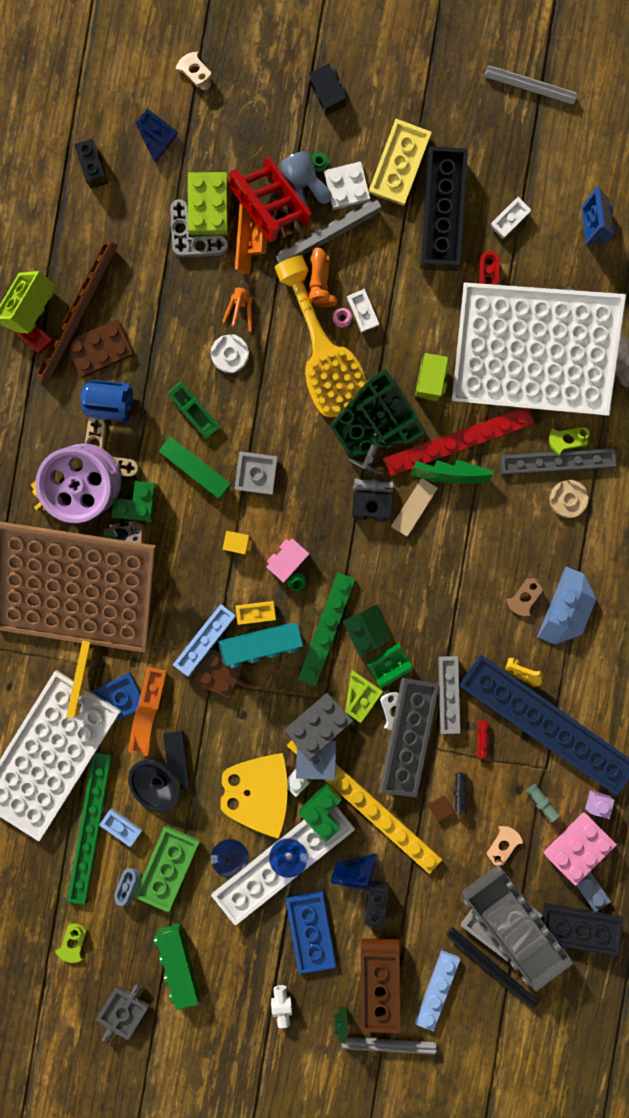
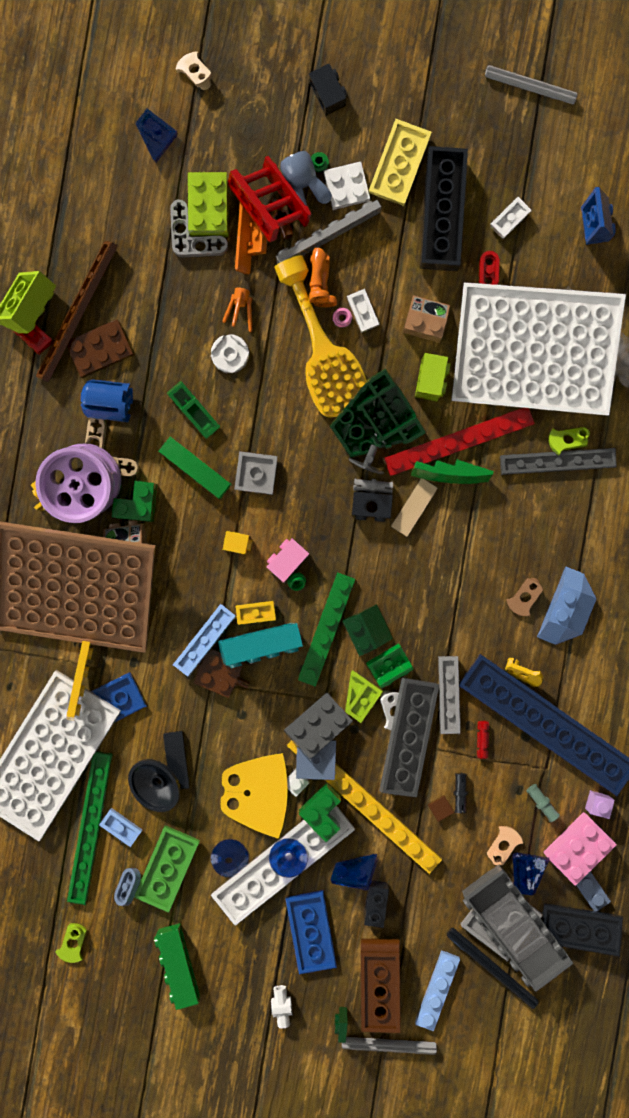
(91, 163): black brick -> none
(122, 1012): dark grey plate -> none
(146, 710): orange piece -> none
(426, 319): none -> medium nougat slope
(528, 872): none -> clear blue wing
(569, 499): tan tile -> none

